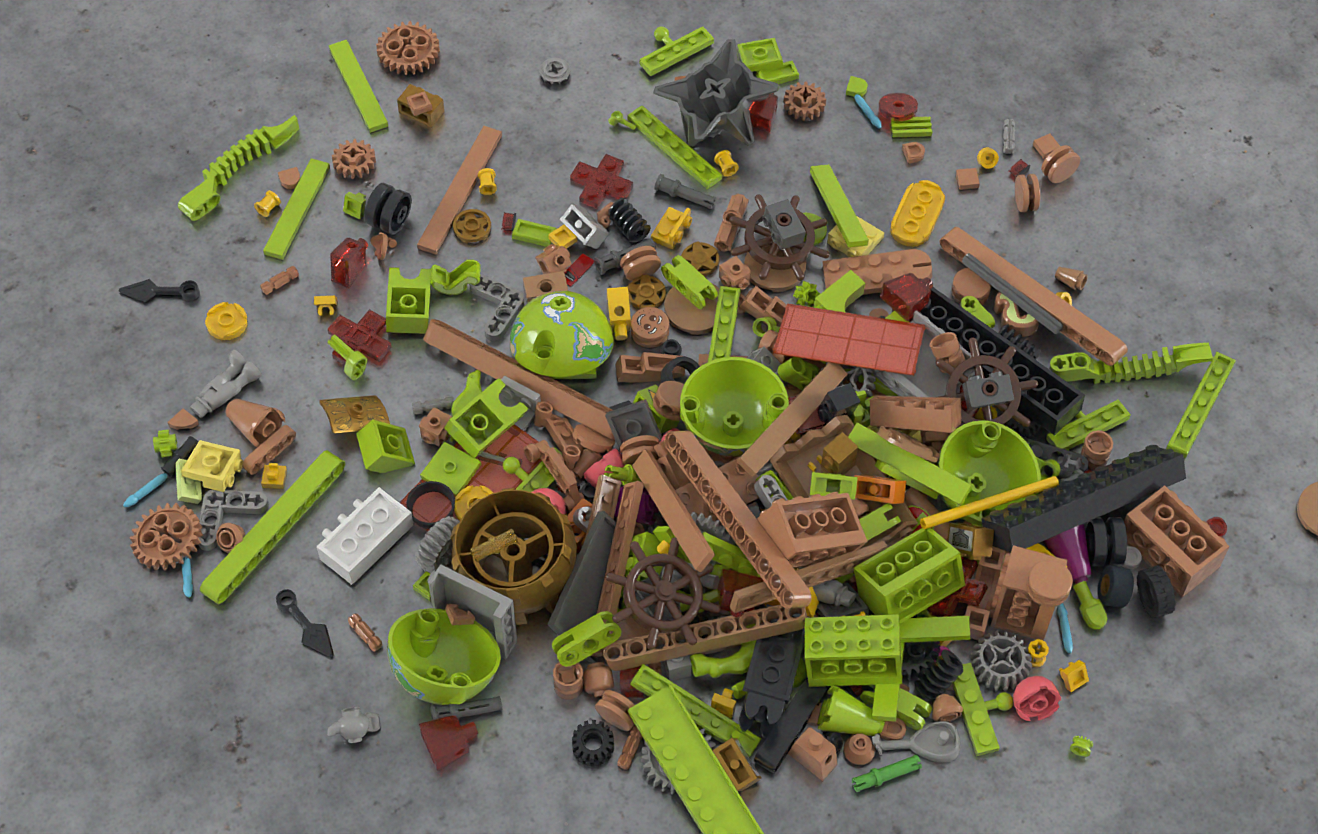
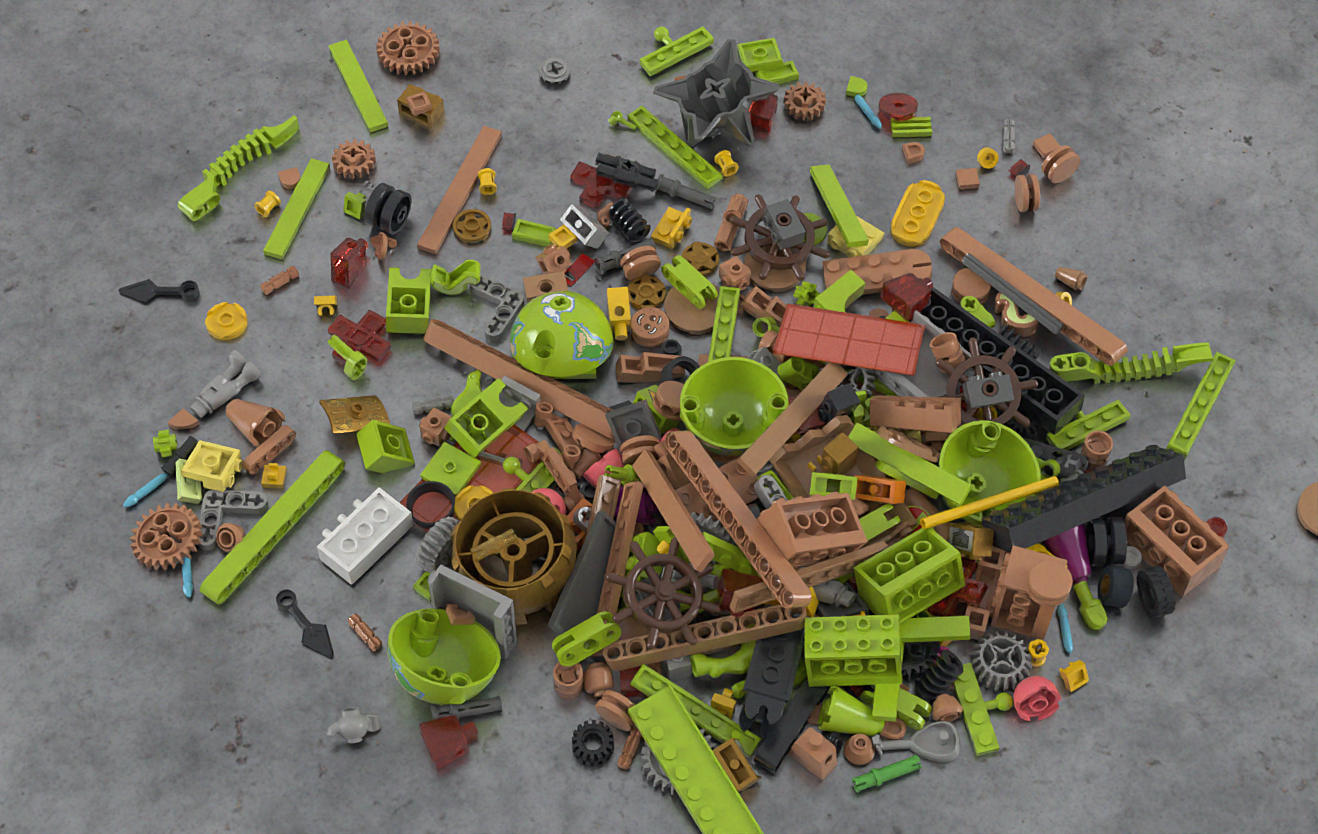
(625, 172): none -> black pin
(1081, 746): lime bush -> none

